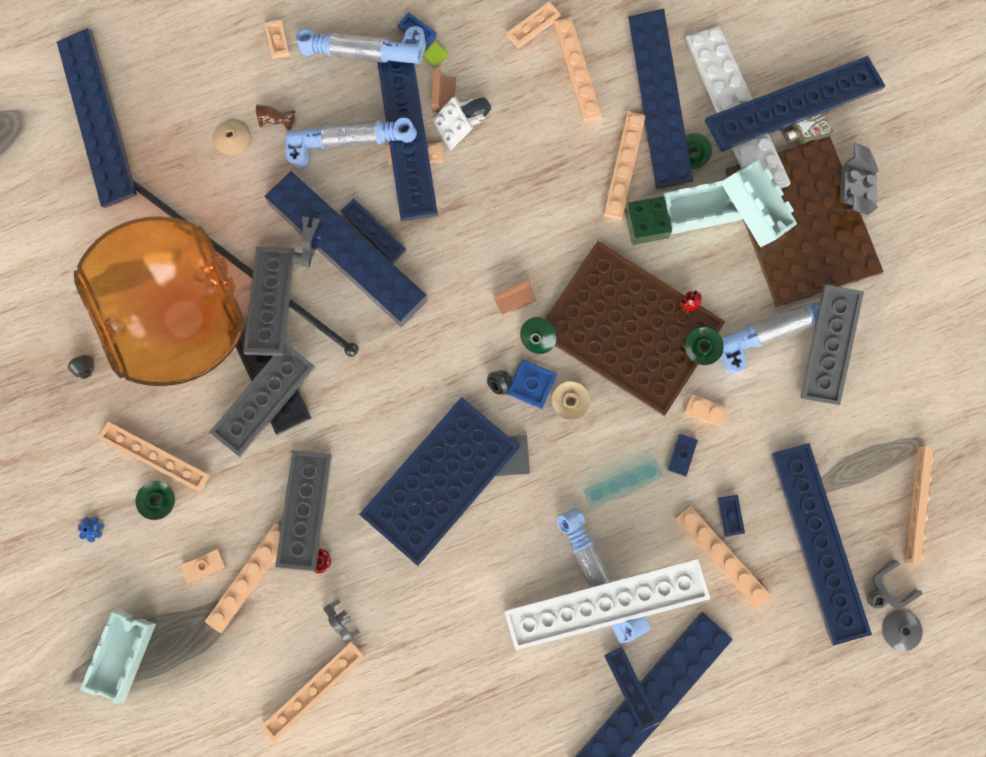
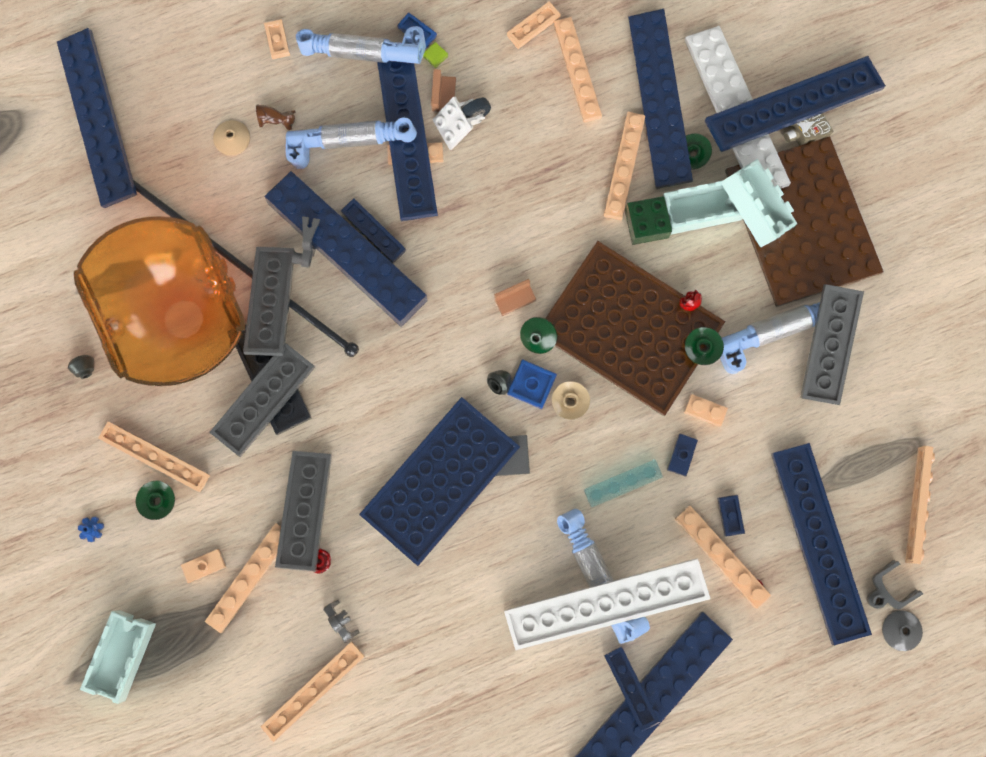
(860, 181): dark grey piece -> none

